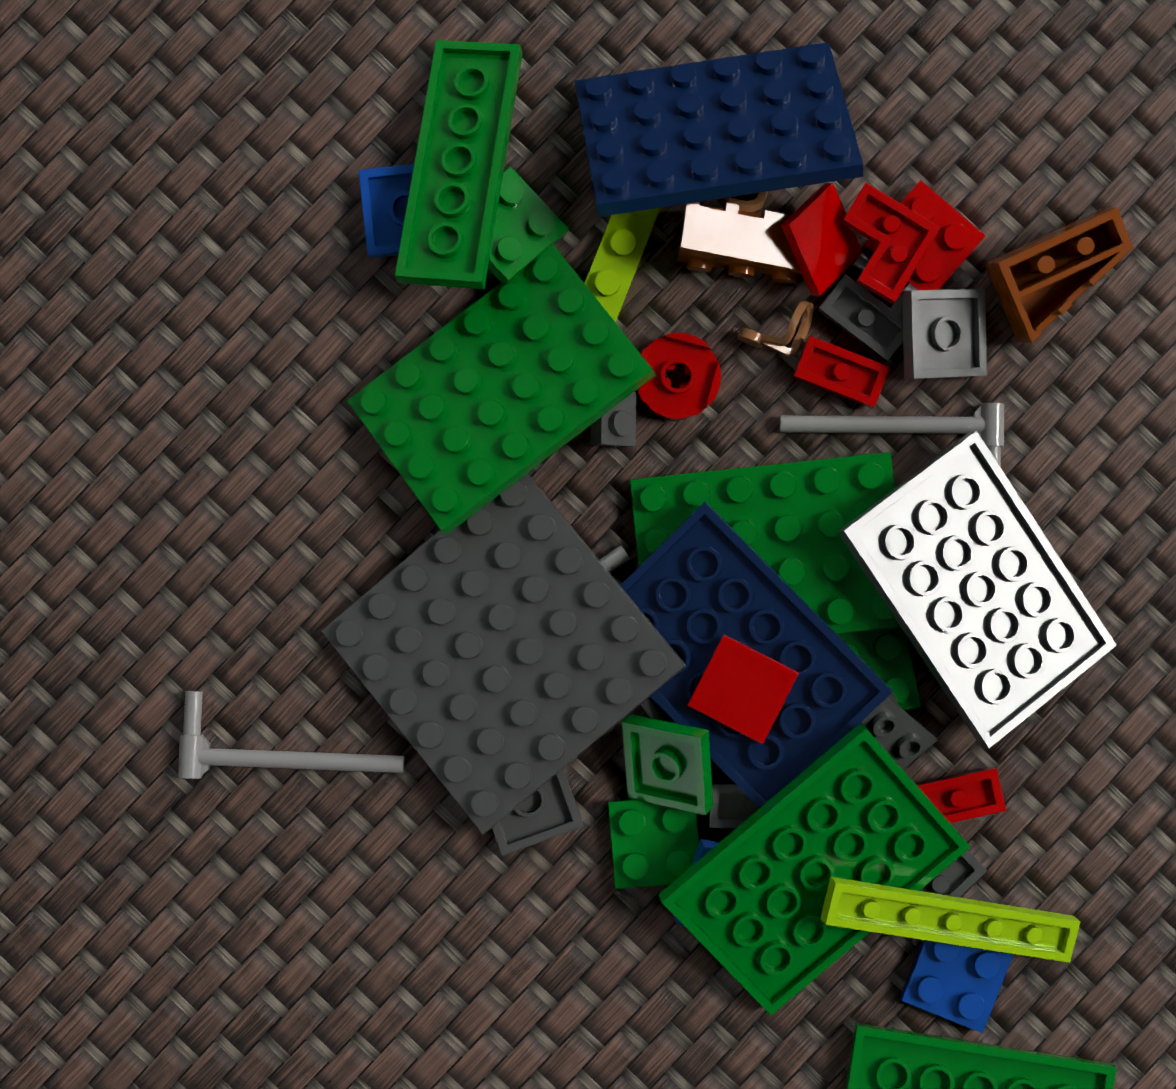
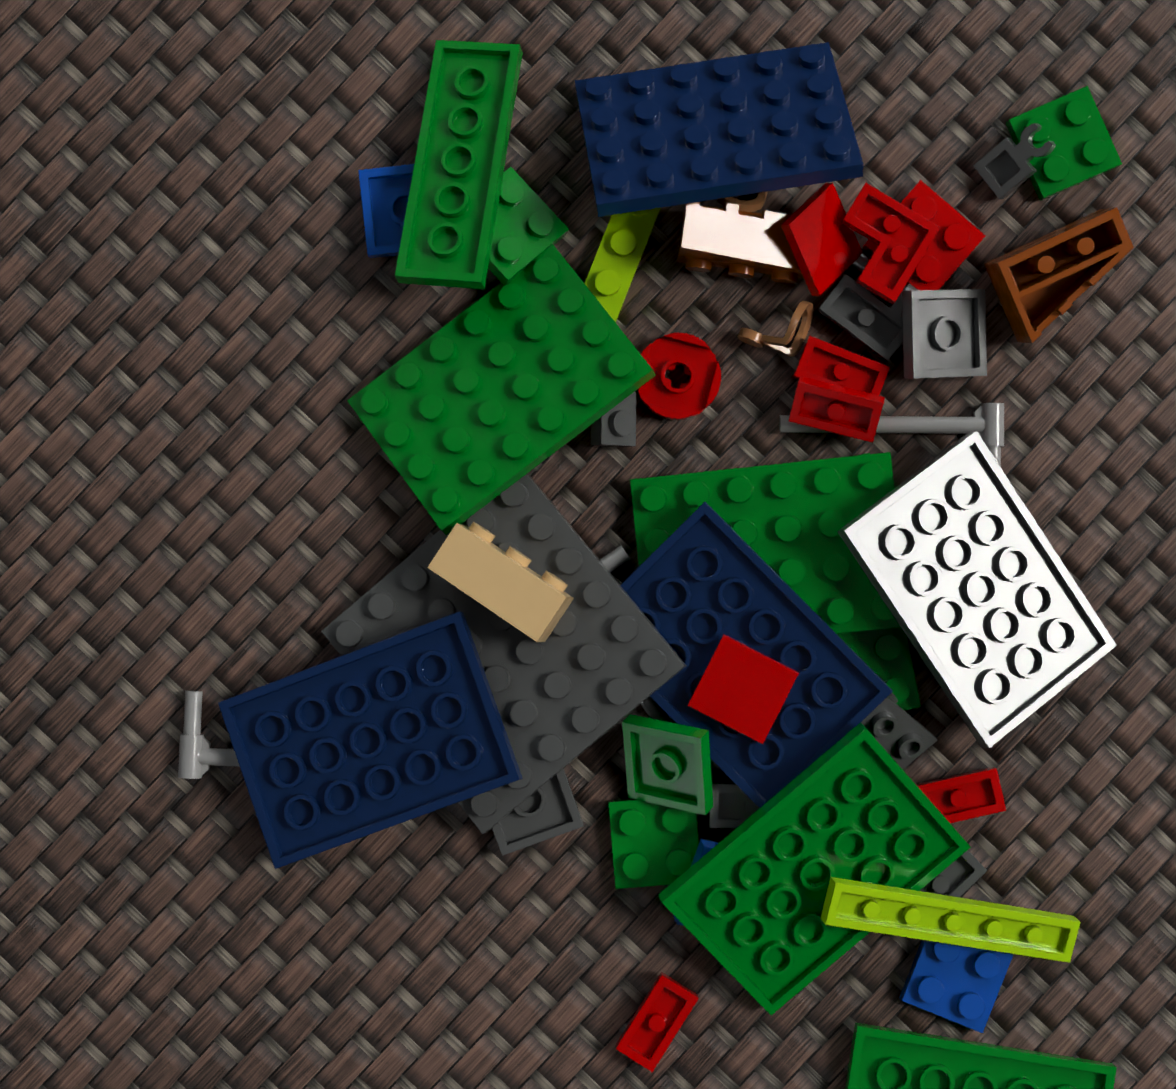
(369, 740): none -> dark blue plate
(501, 581): none -> tan brick
(656, 1022): none -> red plate
(836, 409): none -> red plate
(1009, 163): none -> dark grey plate
(1080, 139): none -> green plate

